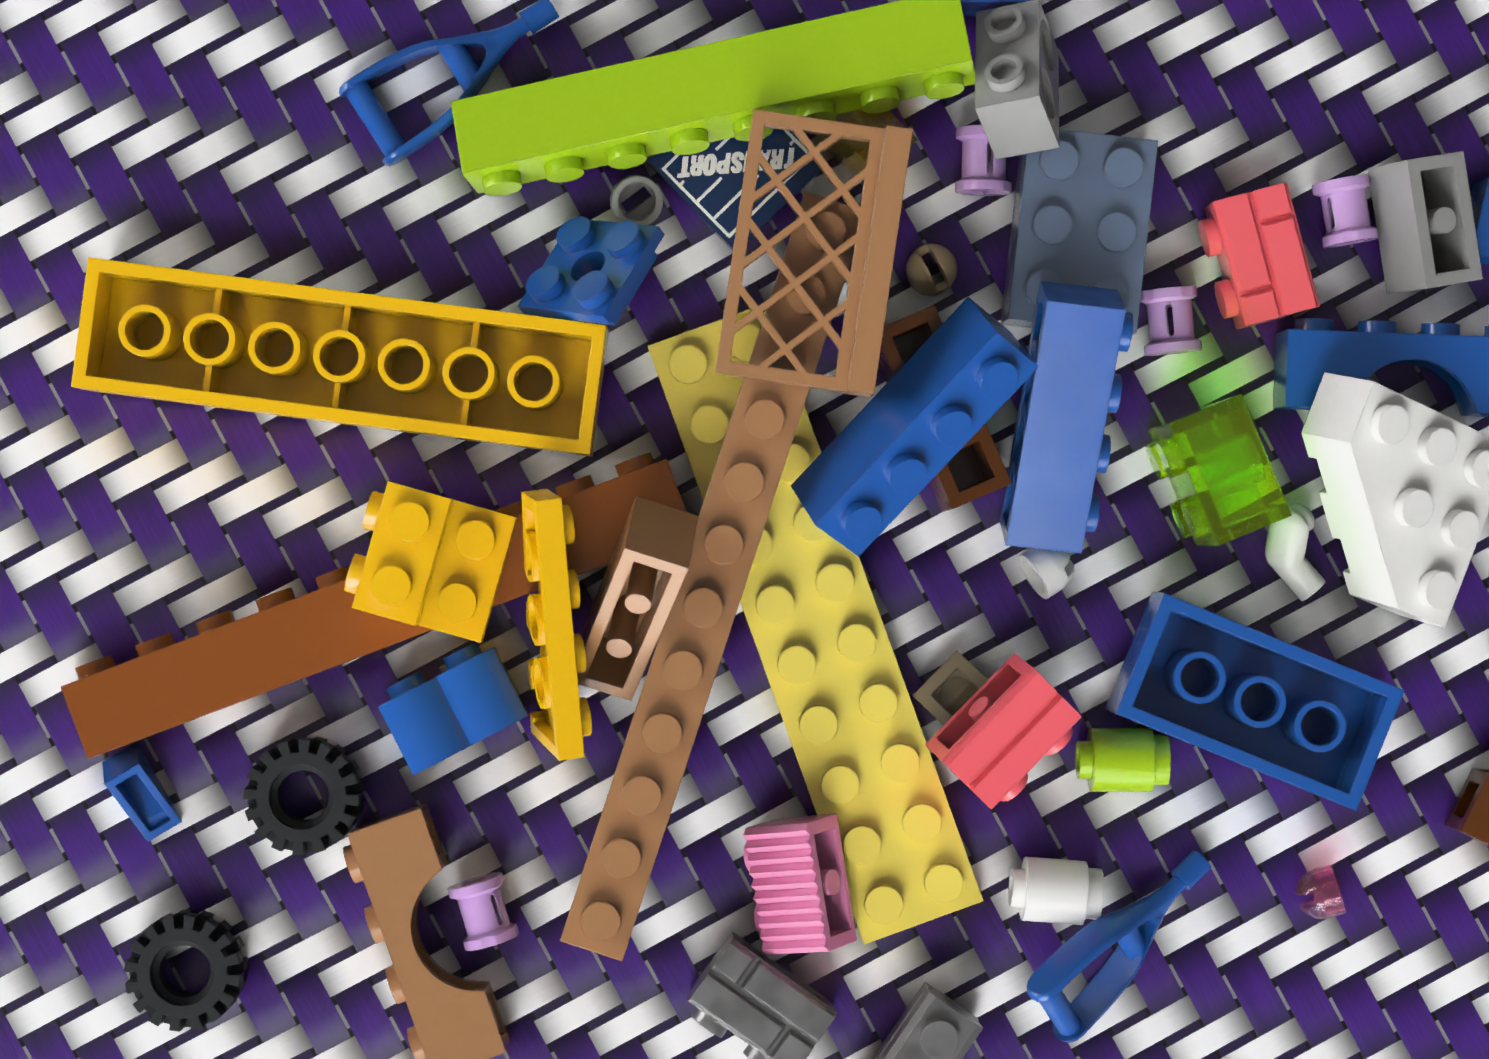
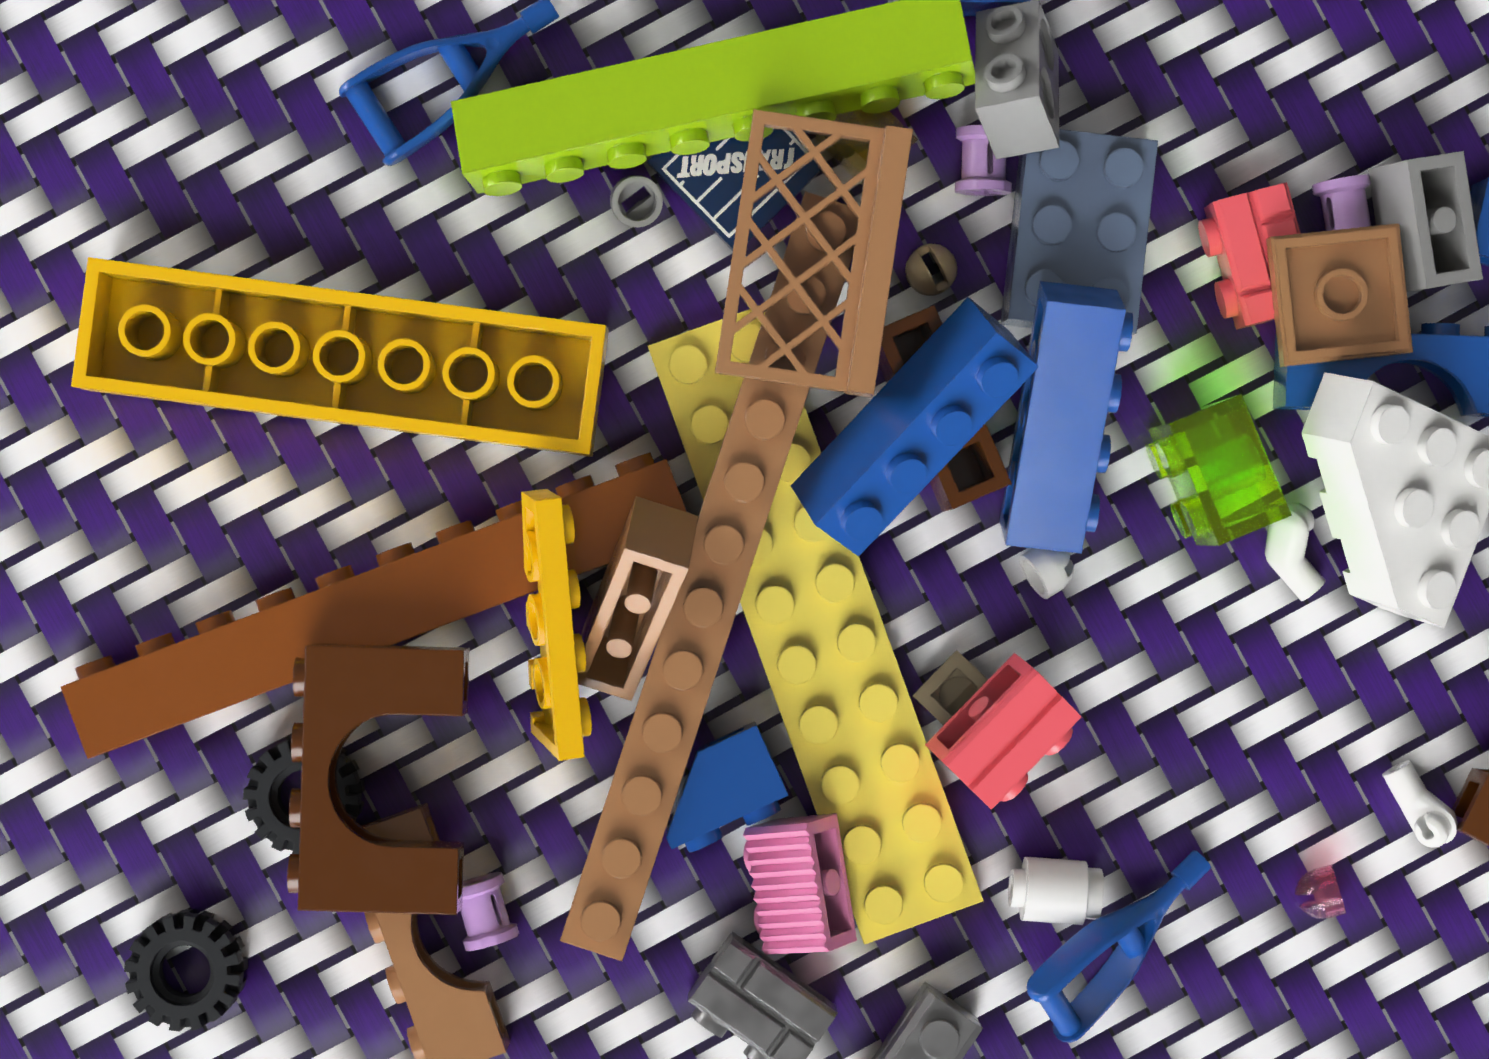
(140, 792): blue piece -> none
(339, 860): none -> reddish brown arch
(430, 561): yellow plate -> none
(453, 708): blue brick -> none
(592, 271): blue piece -> none
(726, 782): none -> blue slope
(1123, 759): lime brick -> none
(1157, 304): lavender bush -> none
(1254, 699): blue brick -> none
(1339, 295): none -> medium nougat tile
(1427, 815): none -> white arm

